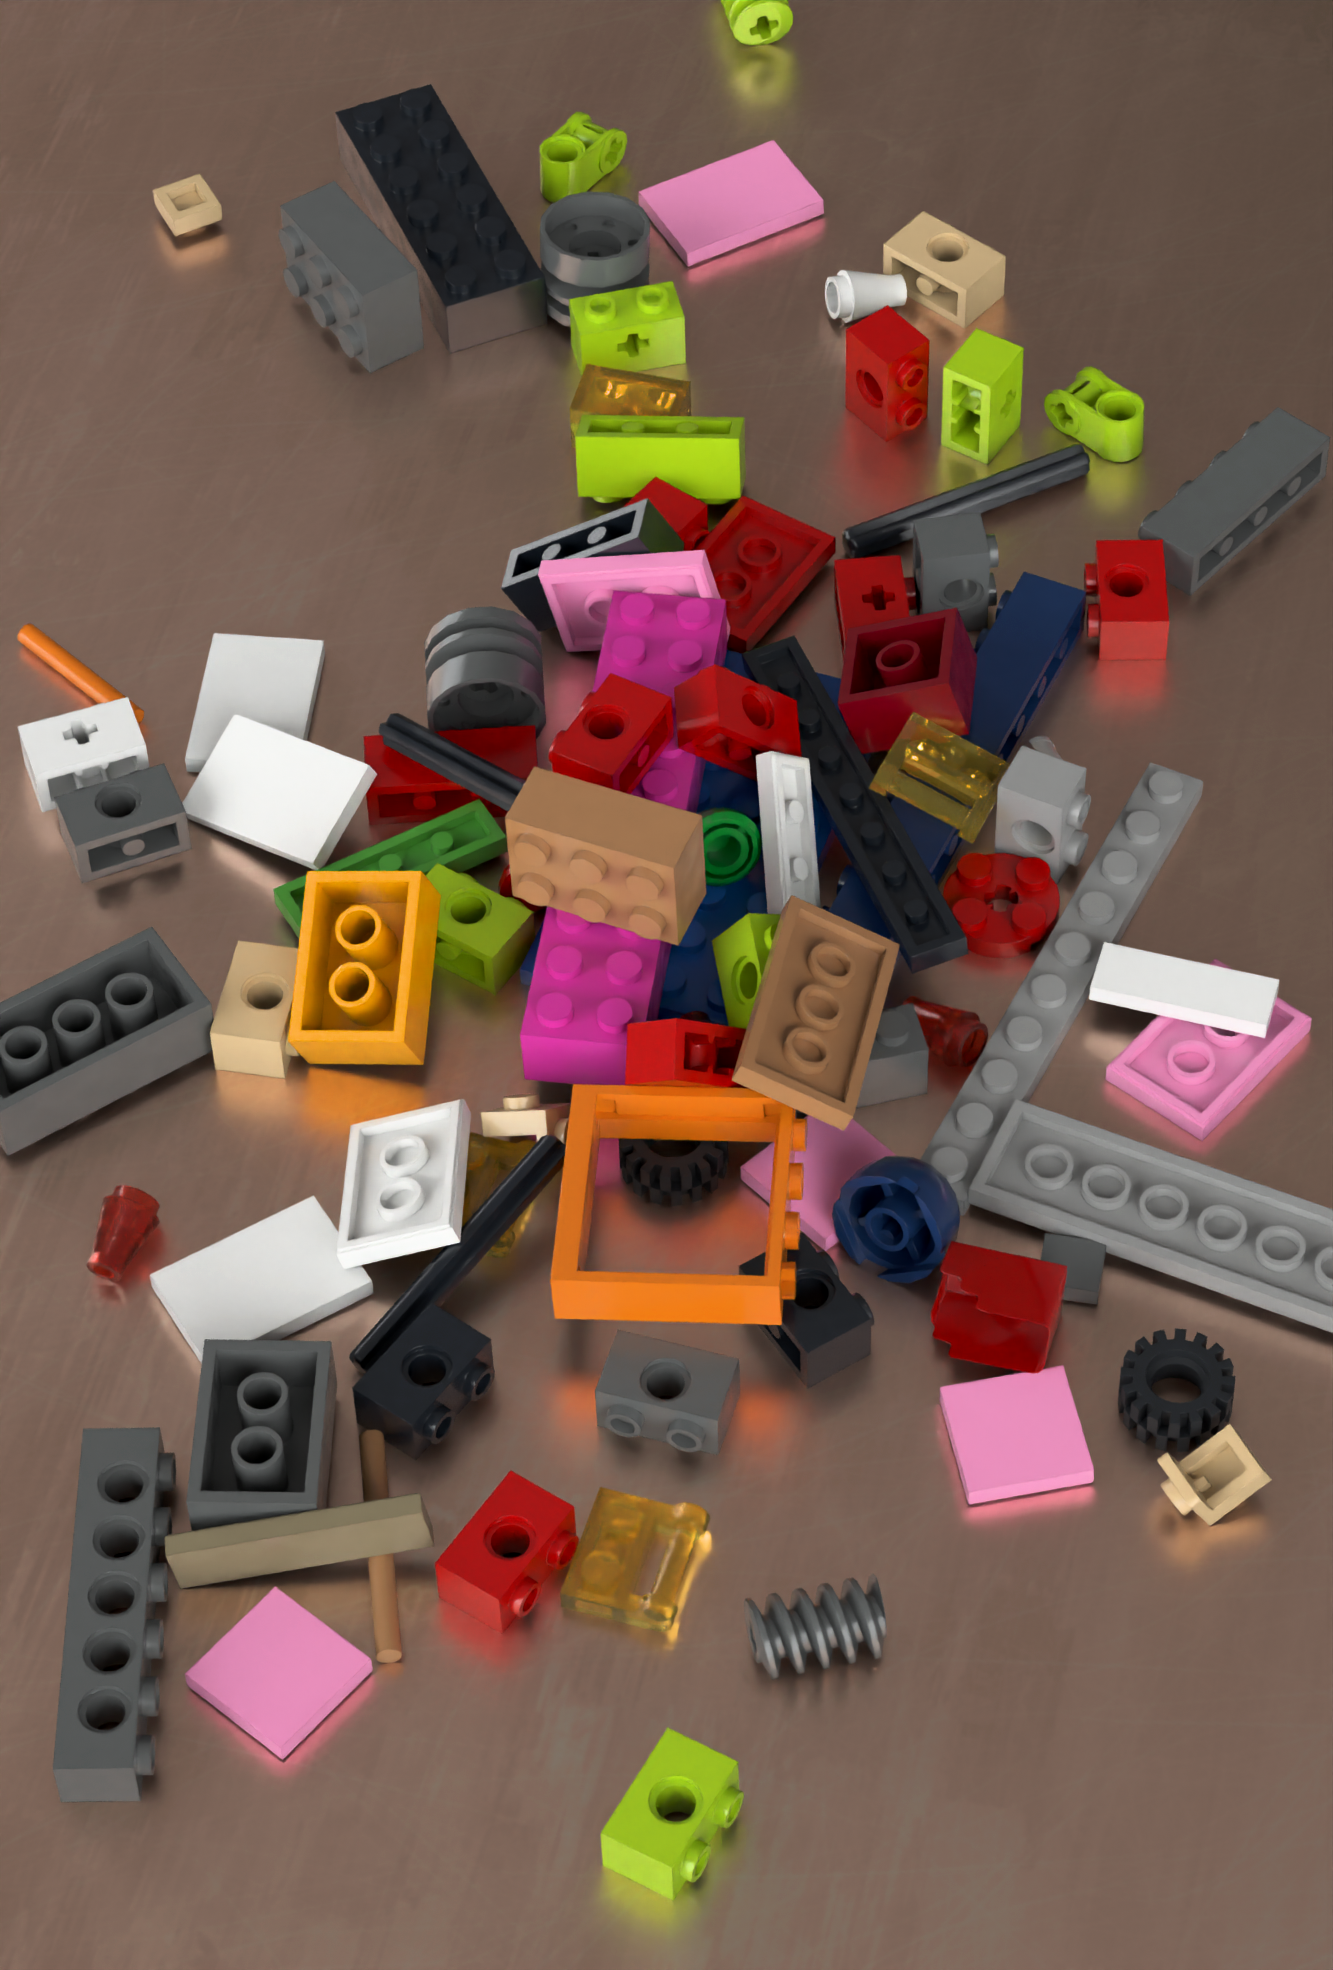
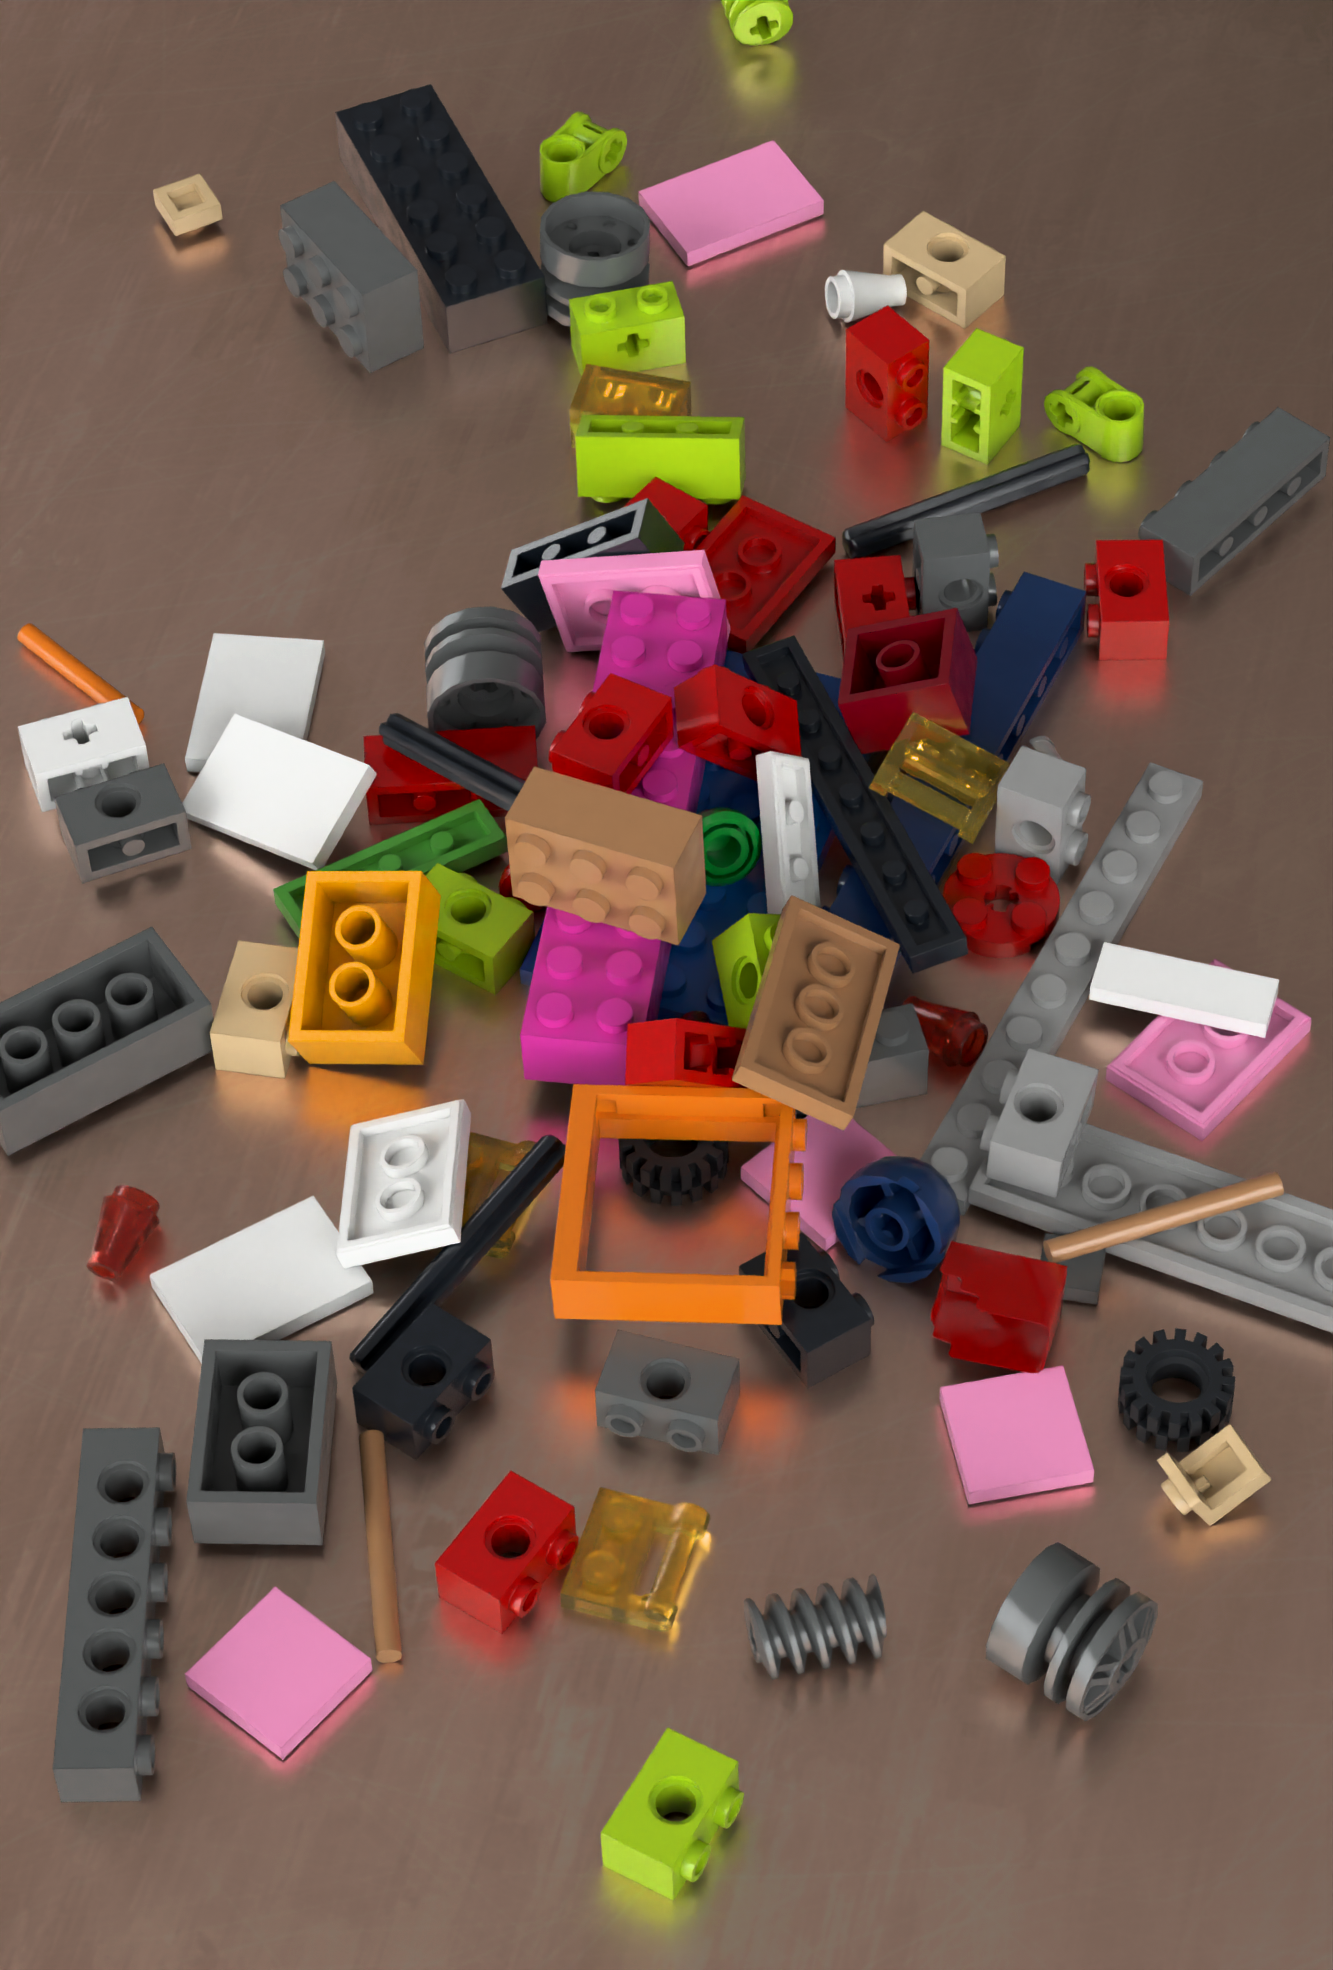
(299, 1540): dark tan tile -> none
(526, 1116): tan bracket -> none
(1040, 1152): none -> light grey brick
(1071, 1631): none -> dark grey wheel
(1163, 1217): none -> medium nougat bar

